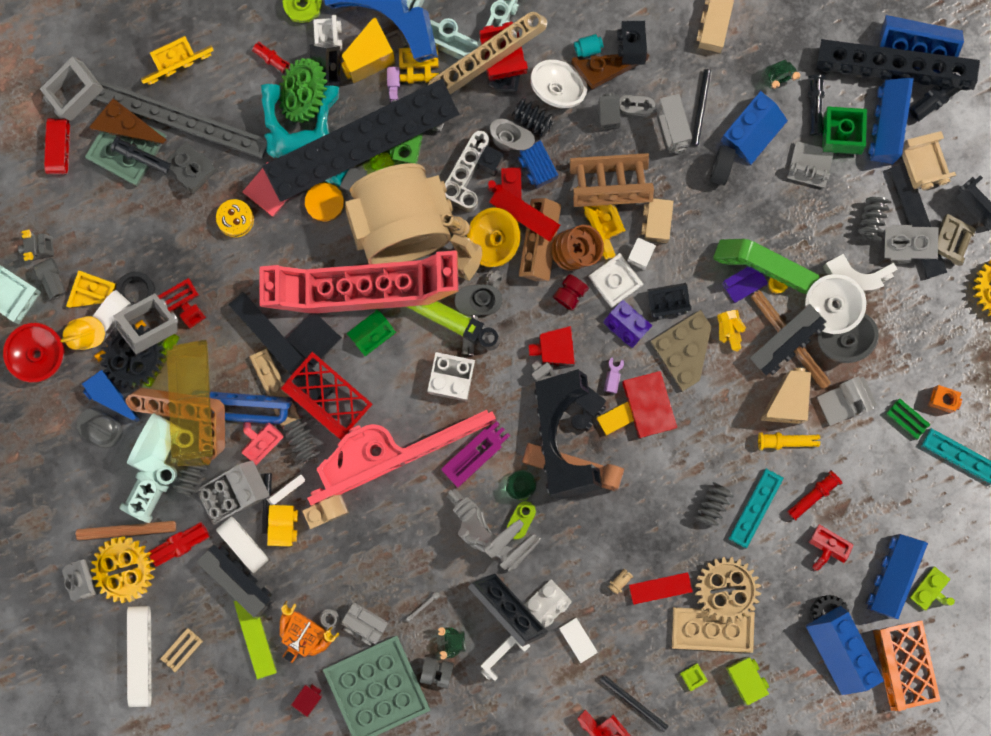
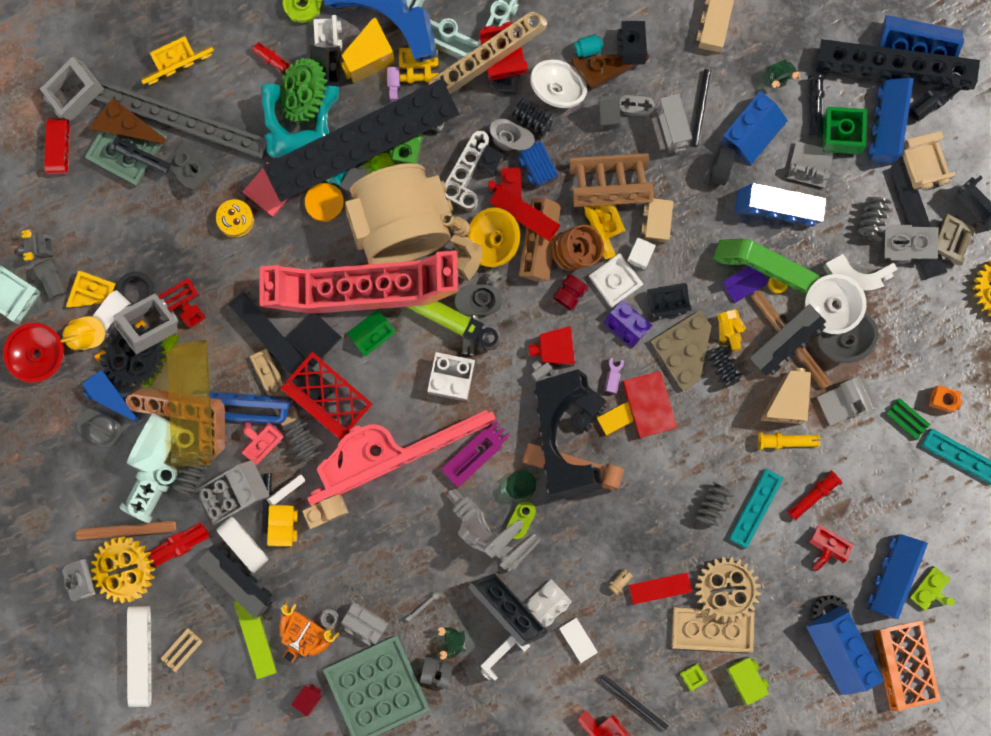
(724, 366): none -> black piece
(780, 204): none -> wedge

